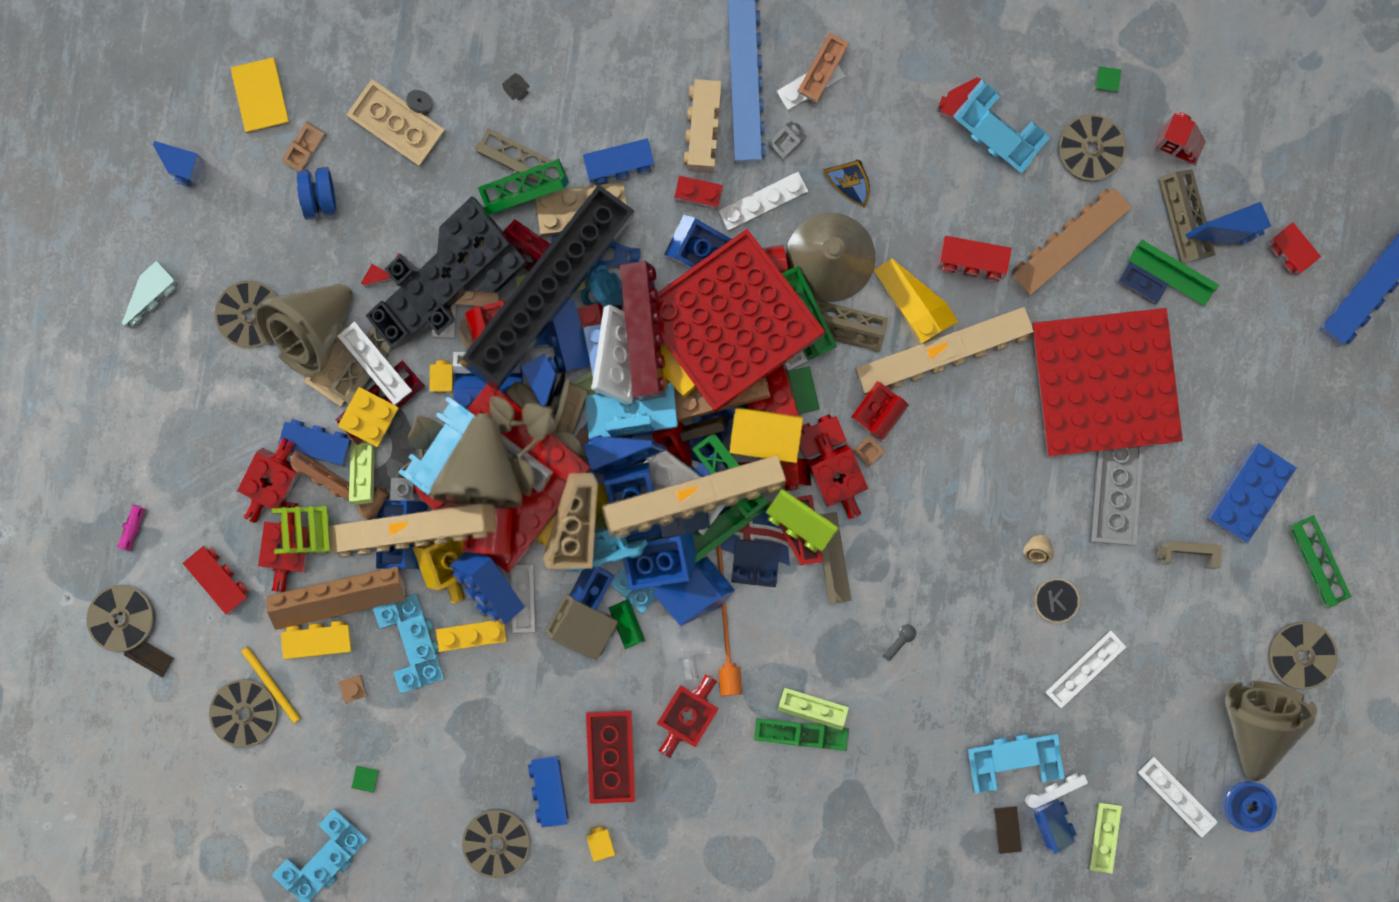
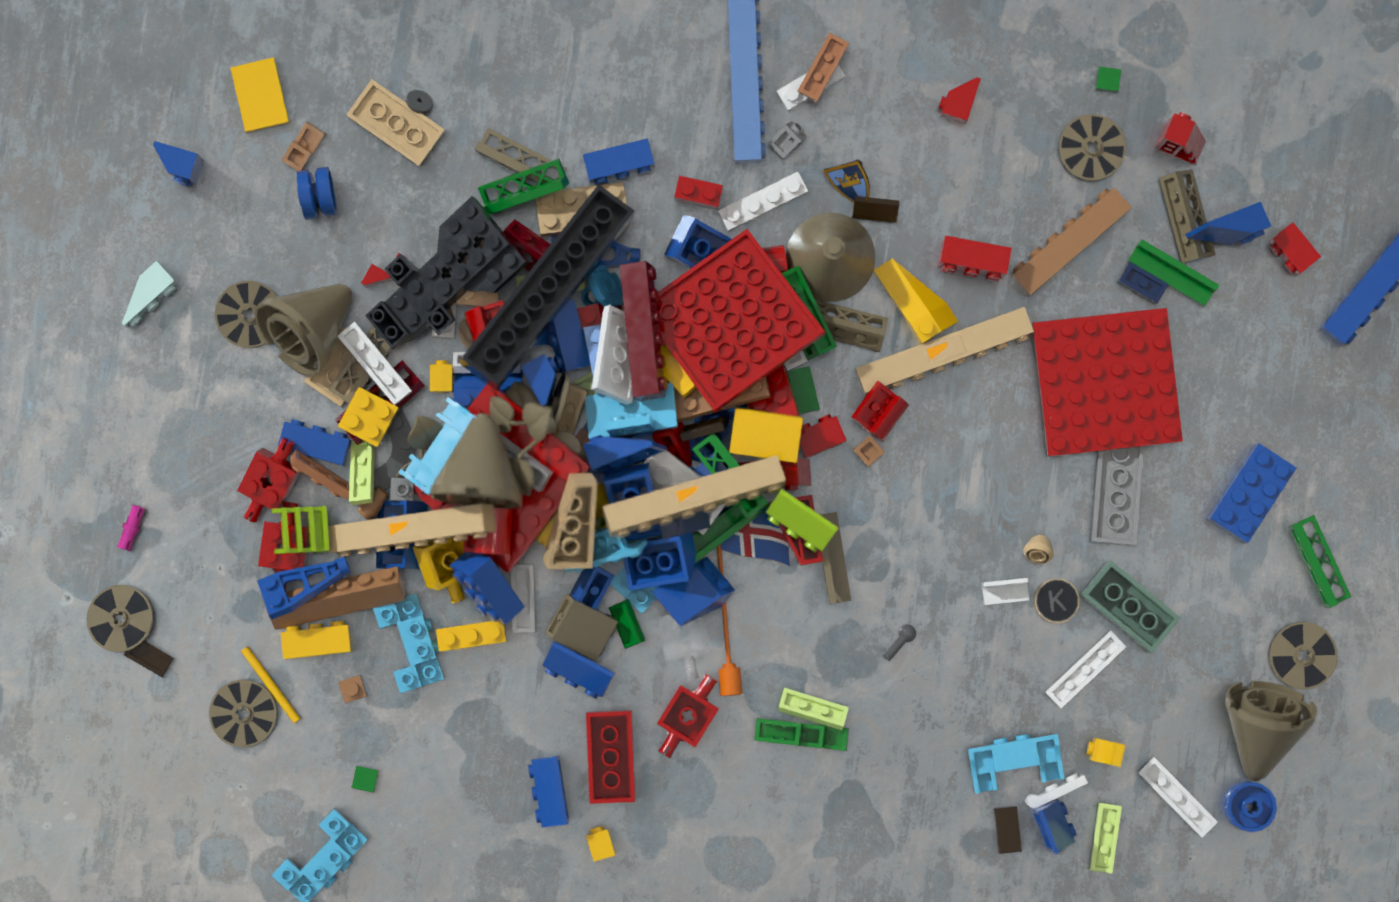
(216, 579): red brick -> none
(273, 588): none -> blue plate
(514, 844): dark tan piece -> none
(516, 87): clear smoke piece -> none
(577, 670): none -> blue slope
(704, 125): tan wedge -> none
(755, 563): dark blue hinge -> none
(851, 478): red brick -> none
(875, 209): none -> dark brown tile
(995, 132): medium azure bracket -> none
(1005, 591): none -> white panel
(1105, 752): none -> yellow arch
(1130, 606): none -> sand green brick
(1212, 552): dark tan panel -> none

